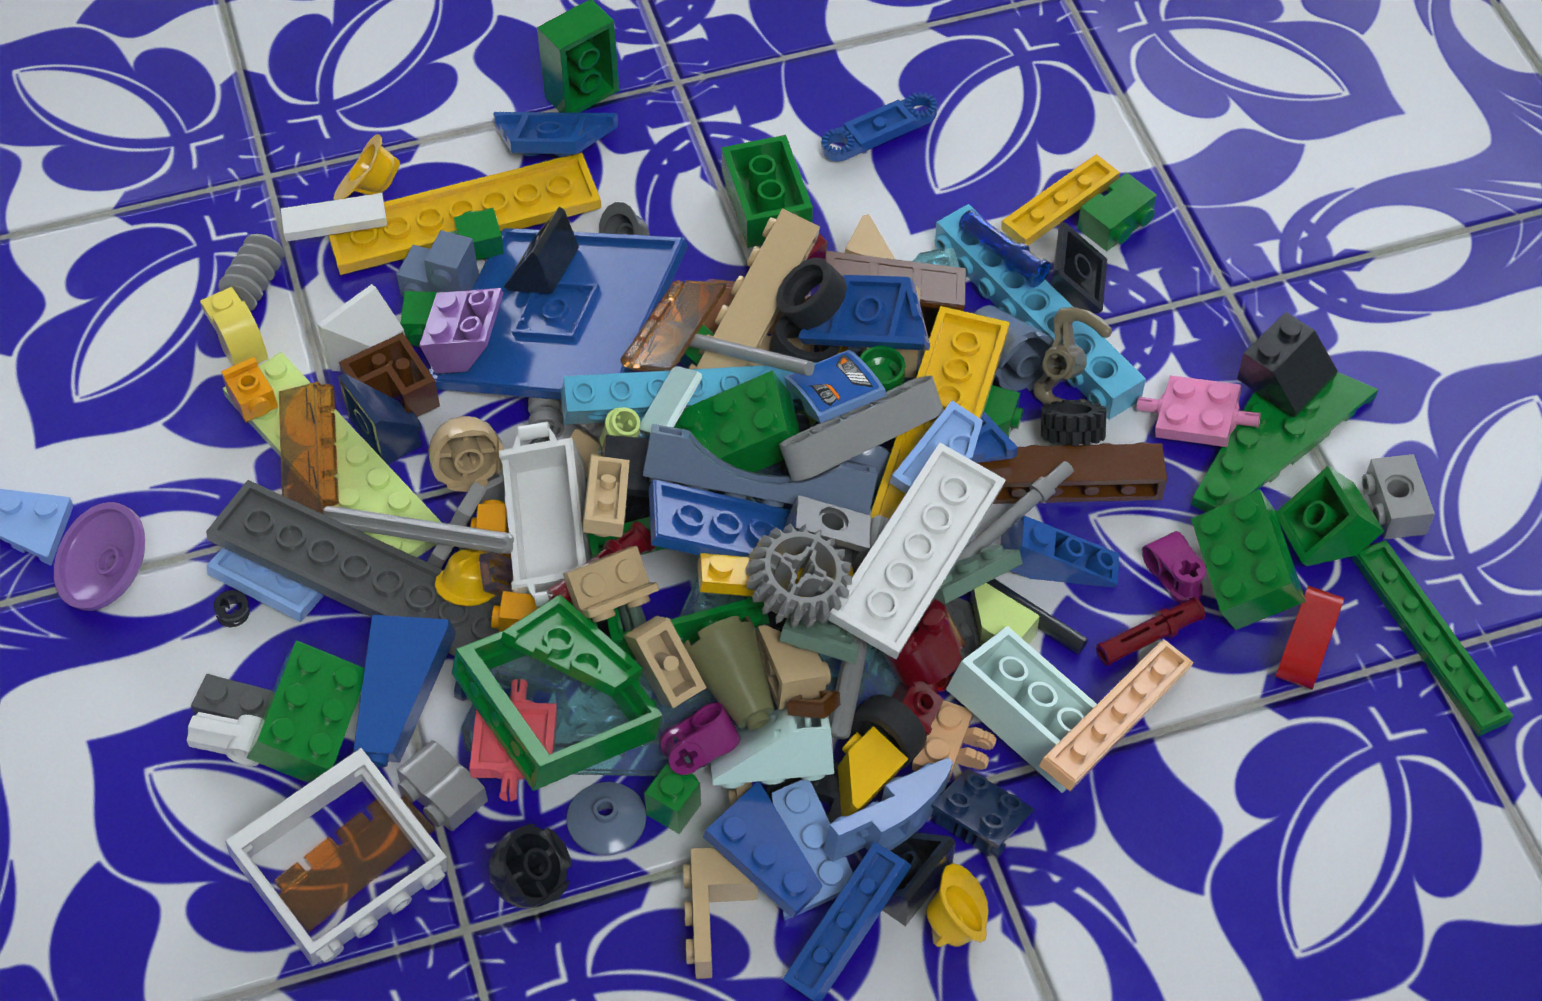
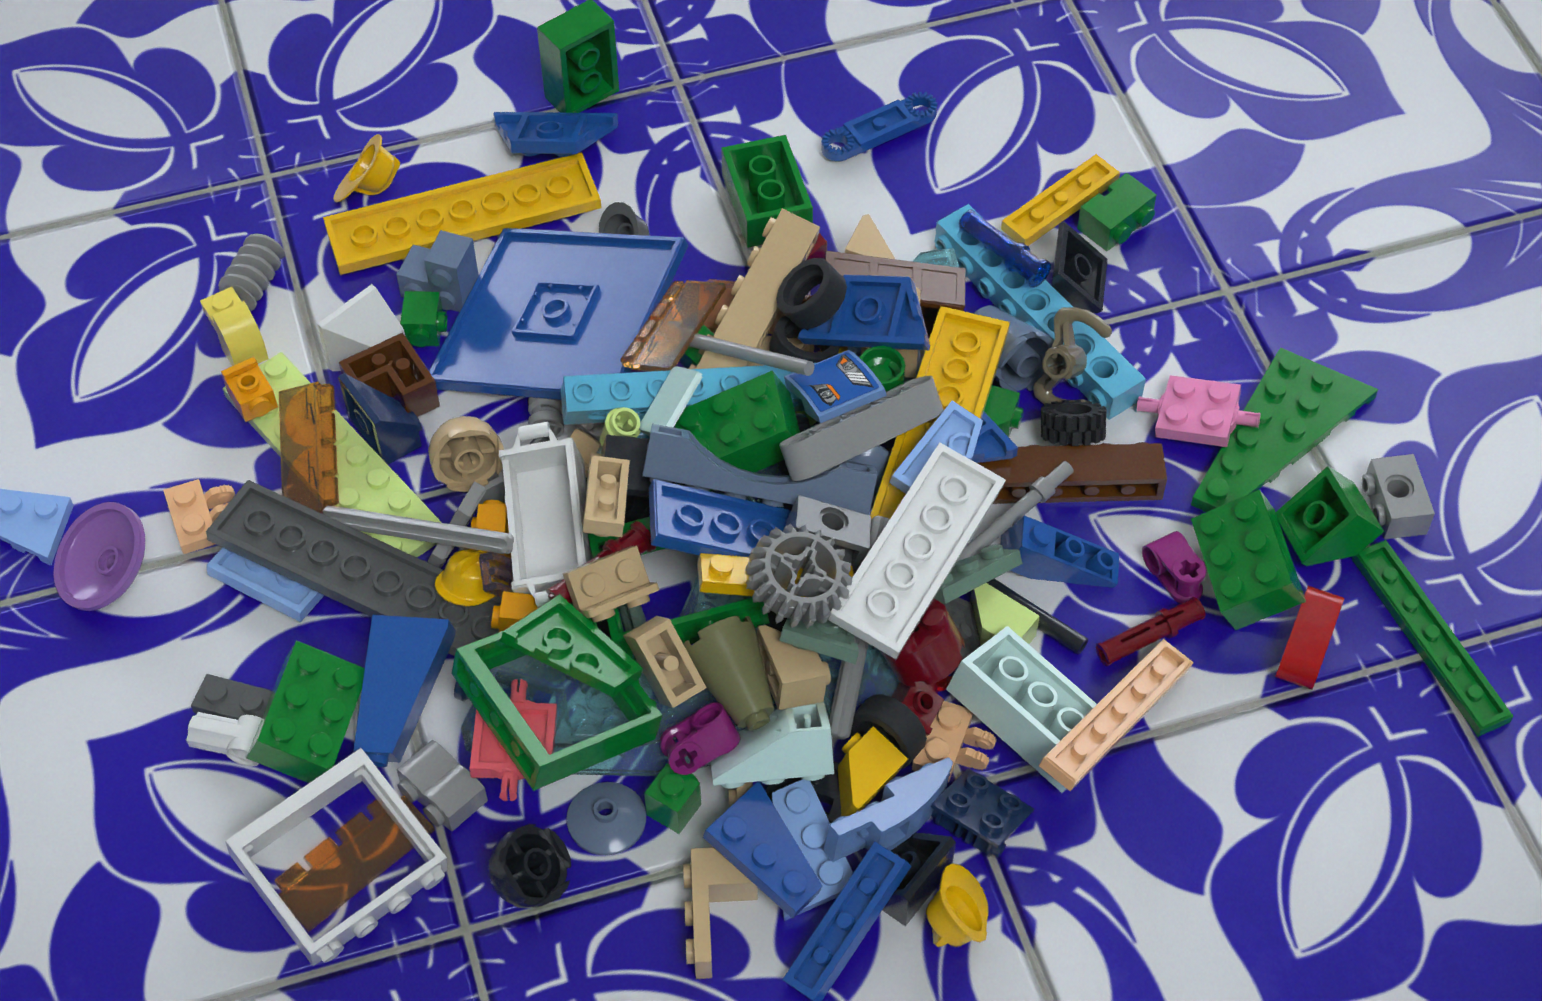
(191, 513): none -> light nougat hinge
(224, 600): black bush -> none
(333, 217): white tile -> none
(459, 328): medium lavender slope -> none
(483, 229): green brick -> none
(545, 257): black slope -> none
(814, 707): reddish brown tile -> none
(1287, 365): black slope -> none

